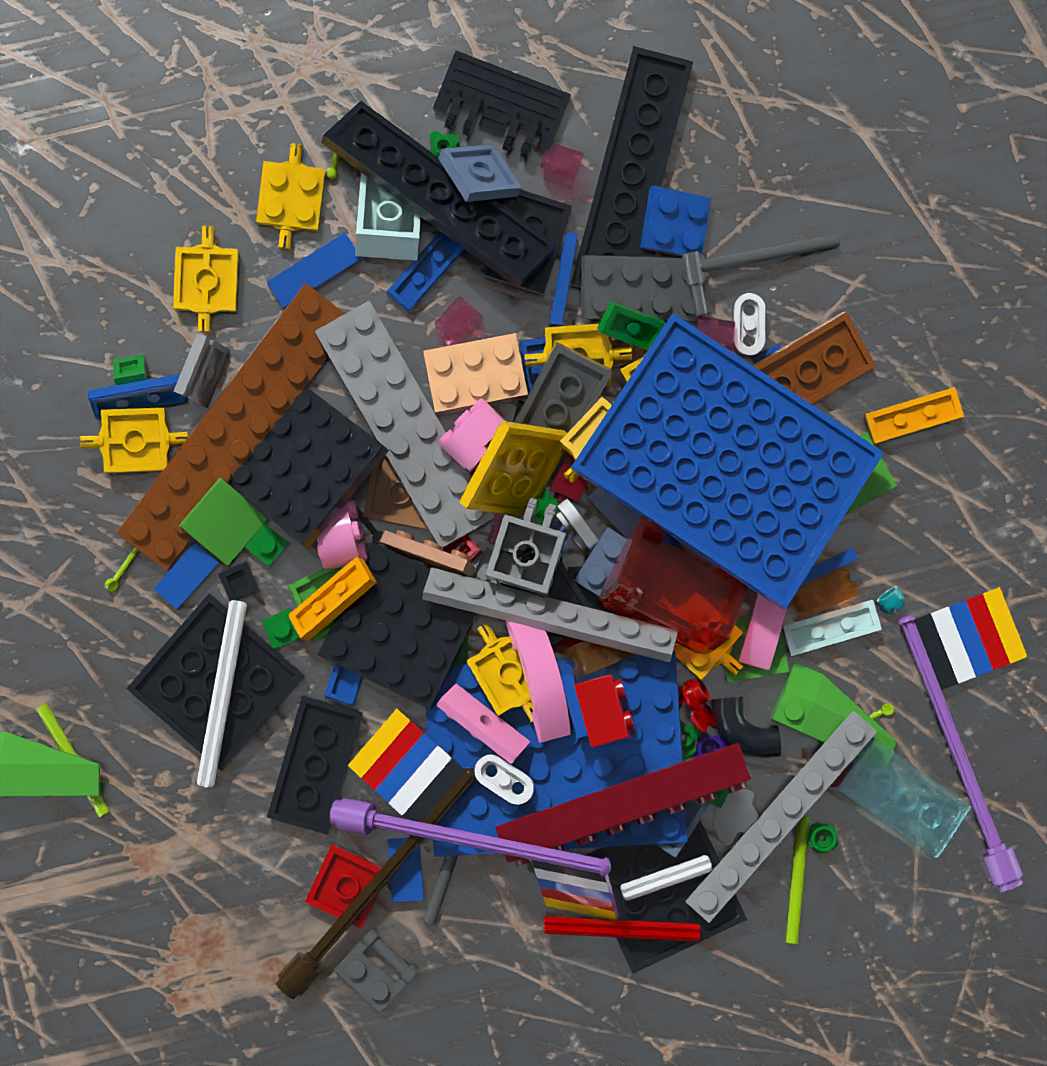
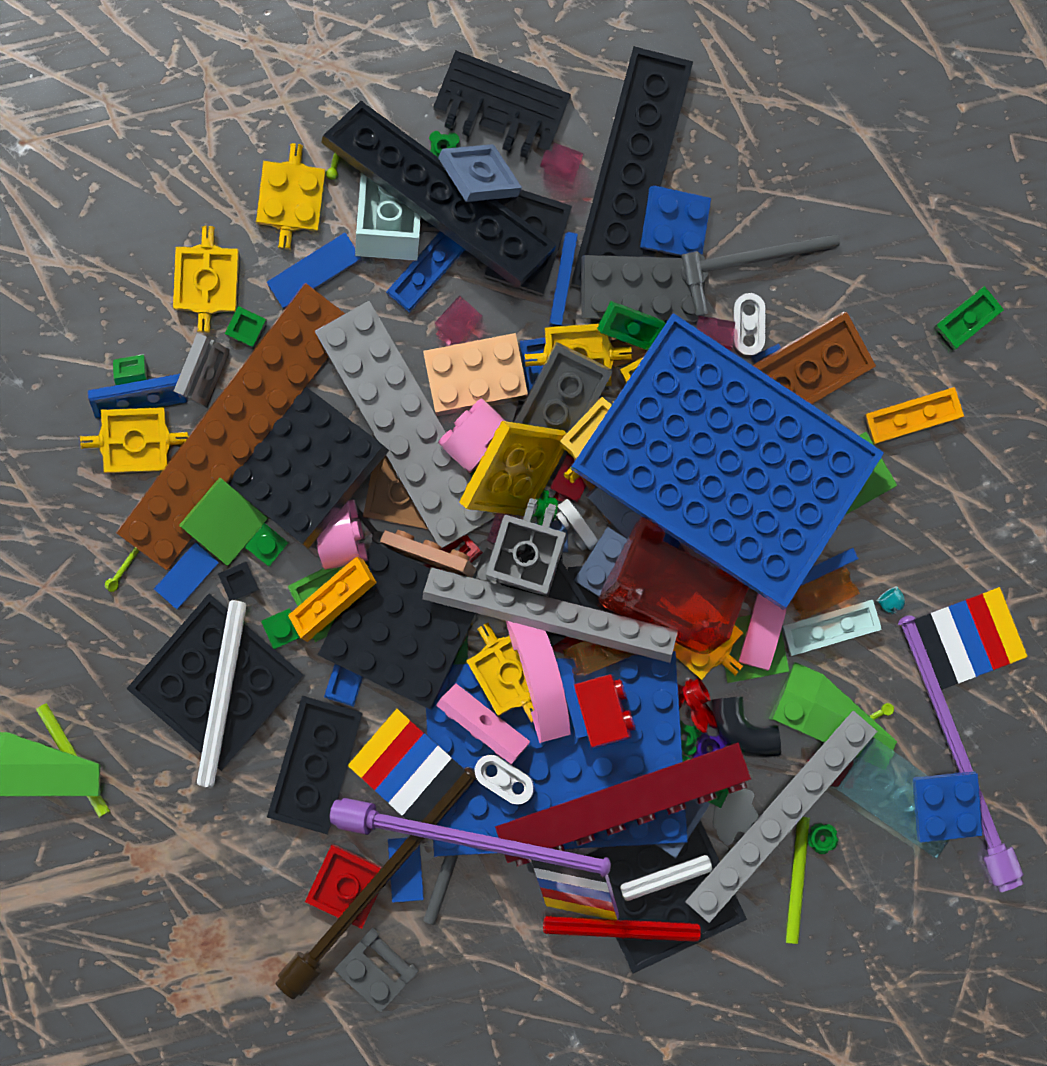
(245, 327): none -> green plate
(947, 806): none -> blue plate
(969, 318): none -> green plate

